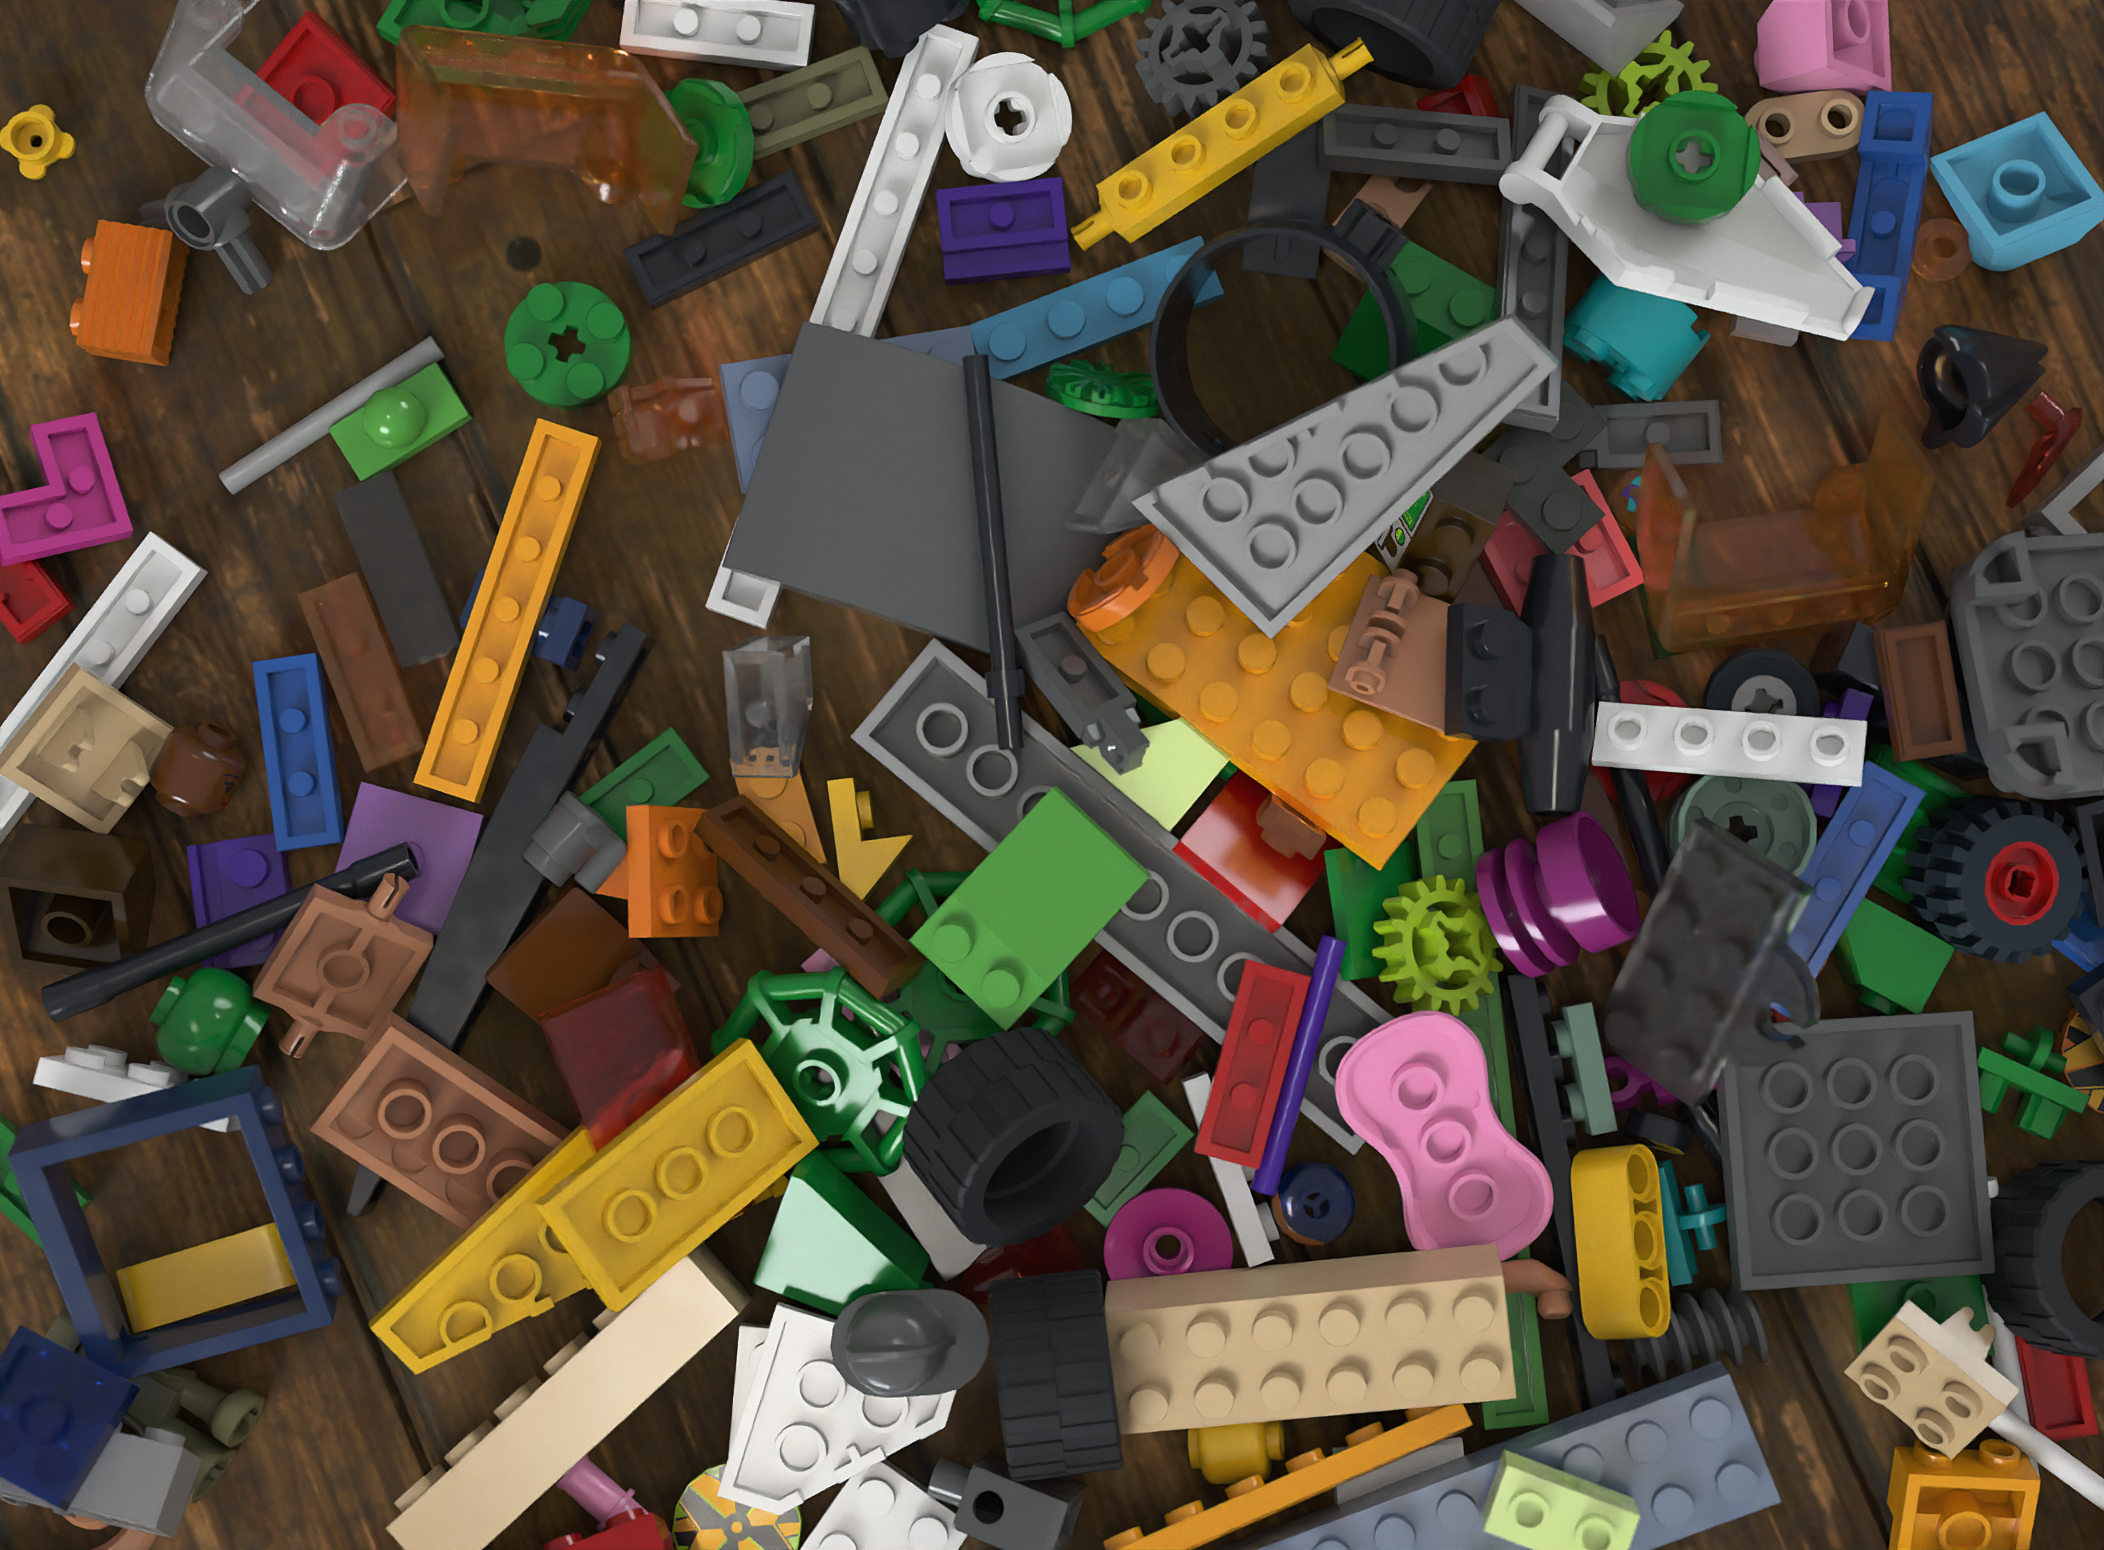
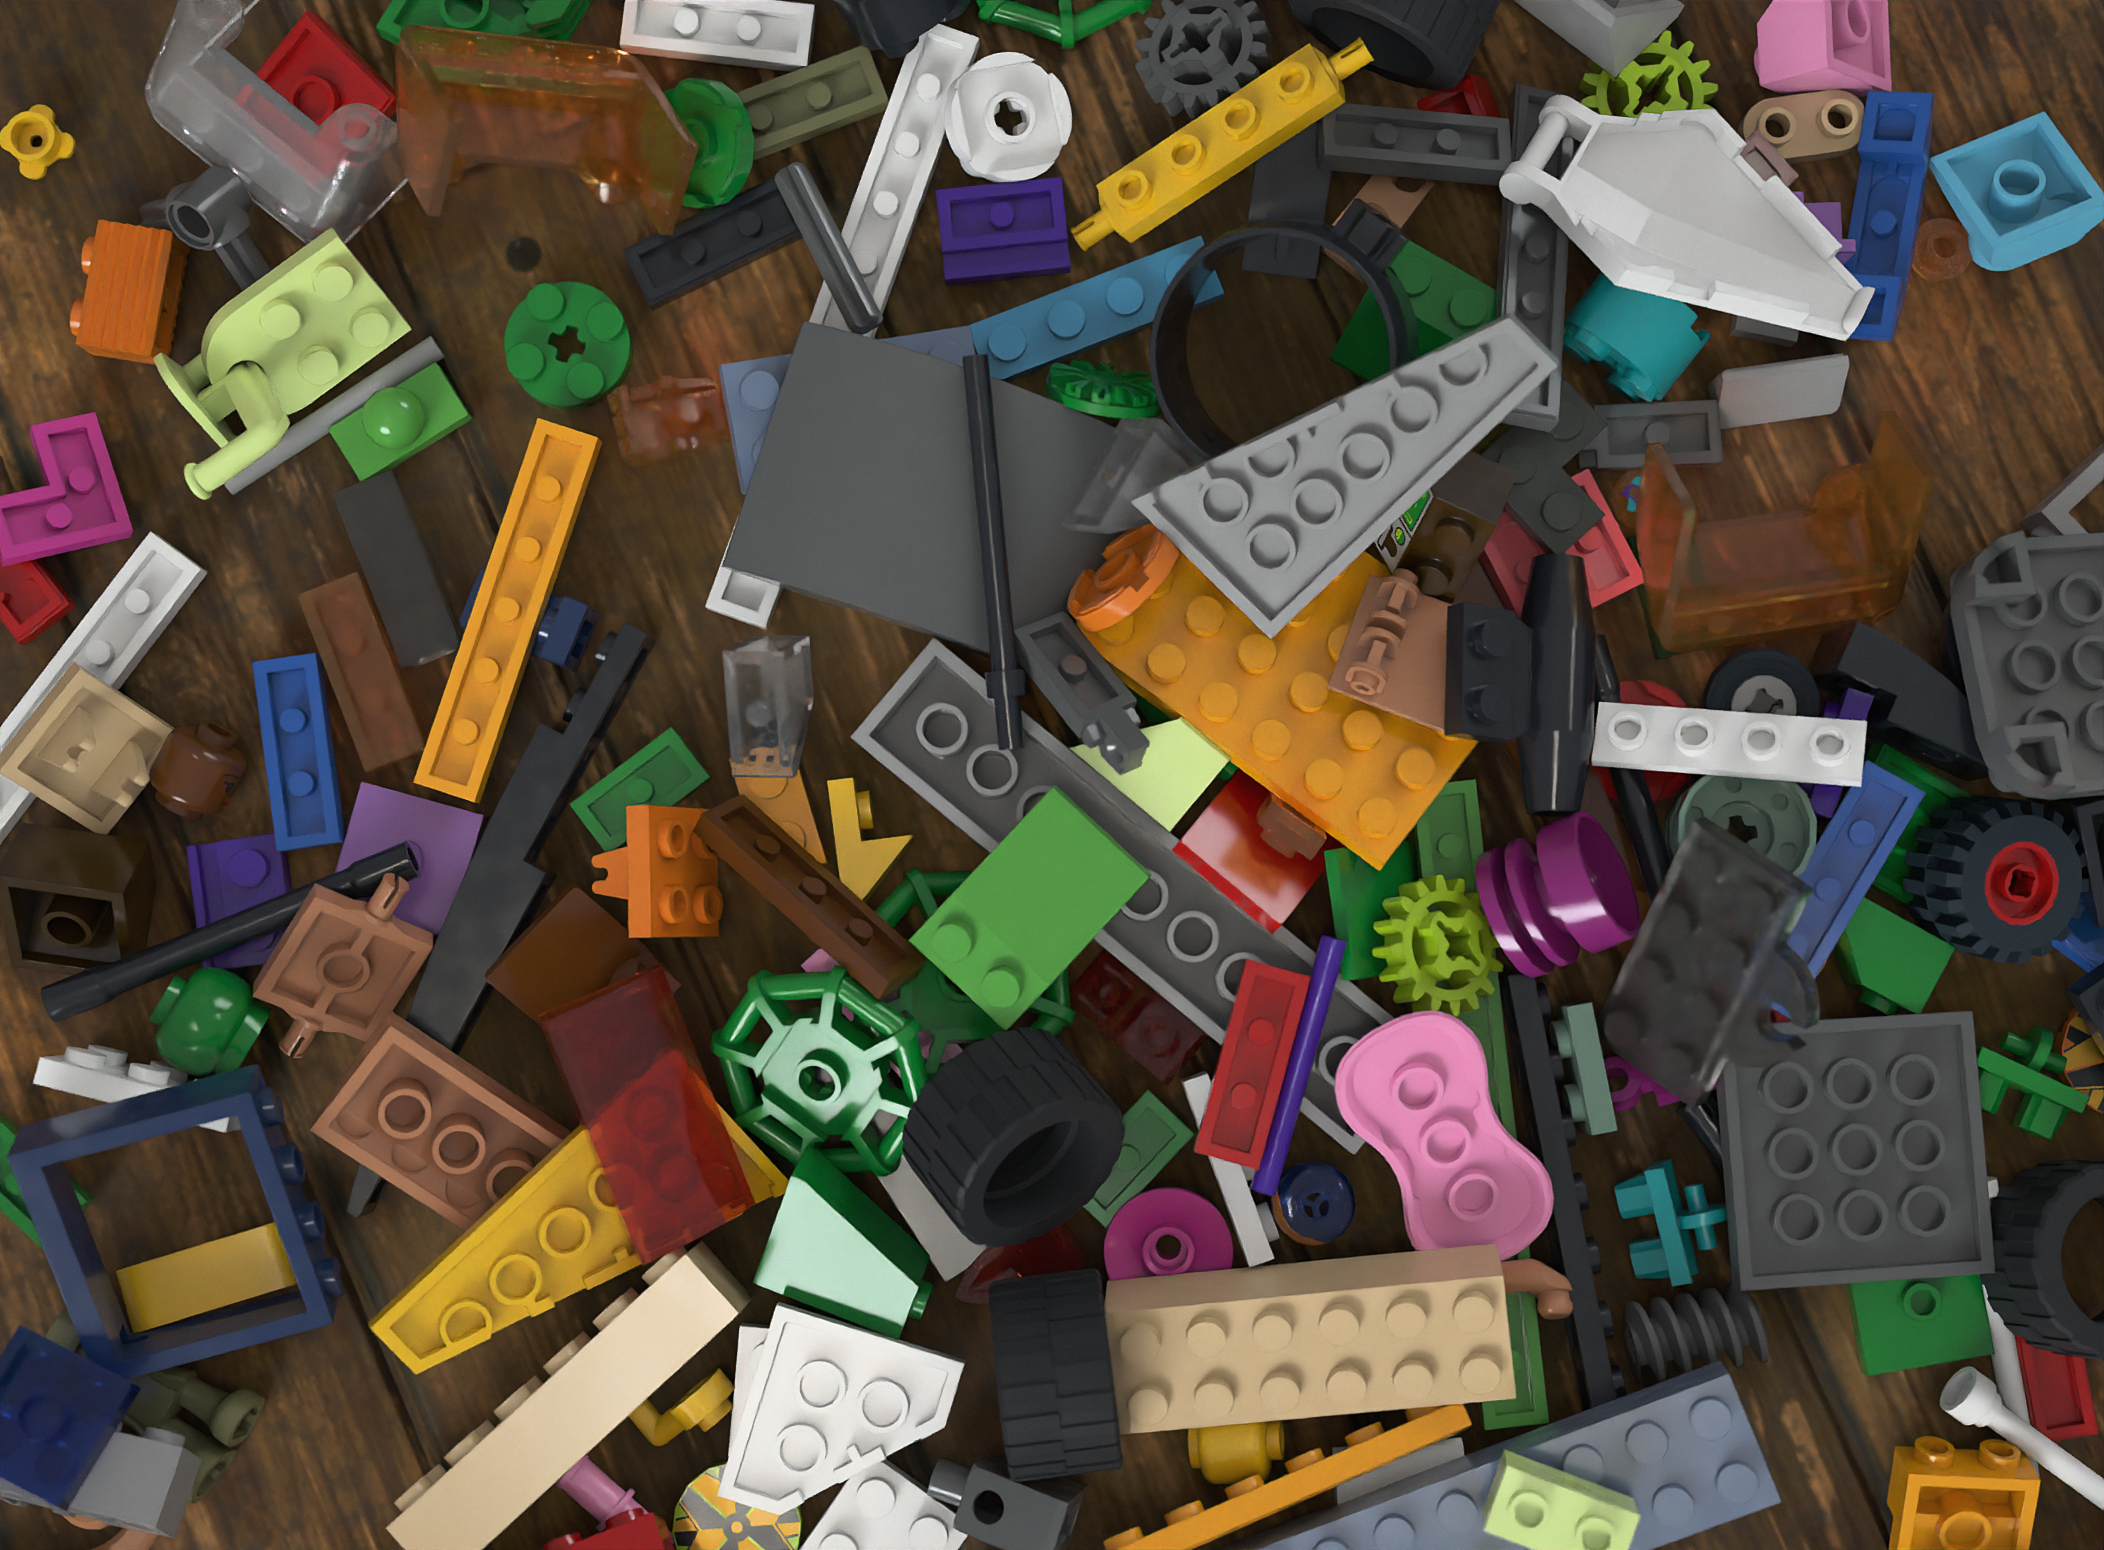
(279, 352): none -> yellowish green plate
(576, 842): dark grey piece -> none
(677, 1174): yellow plate -> none
(701, 1405): none -> yellow plate
(828, 248): none -> dark grey axle
(909, 1342): dark grey piece -> none
(1620, 1242): yellow beam -> none
(1657, 1132): black tile -> none
(1722, 135): green plate -> none
(1779, 390): none -> light grey slope
(1919, 691): reddish brown tile -> none
(1934, 1376): tan plate -> none
(1973, 381): black hat -> none
(2061, 429): clear red bar -> none

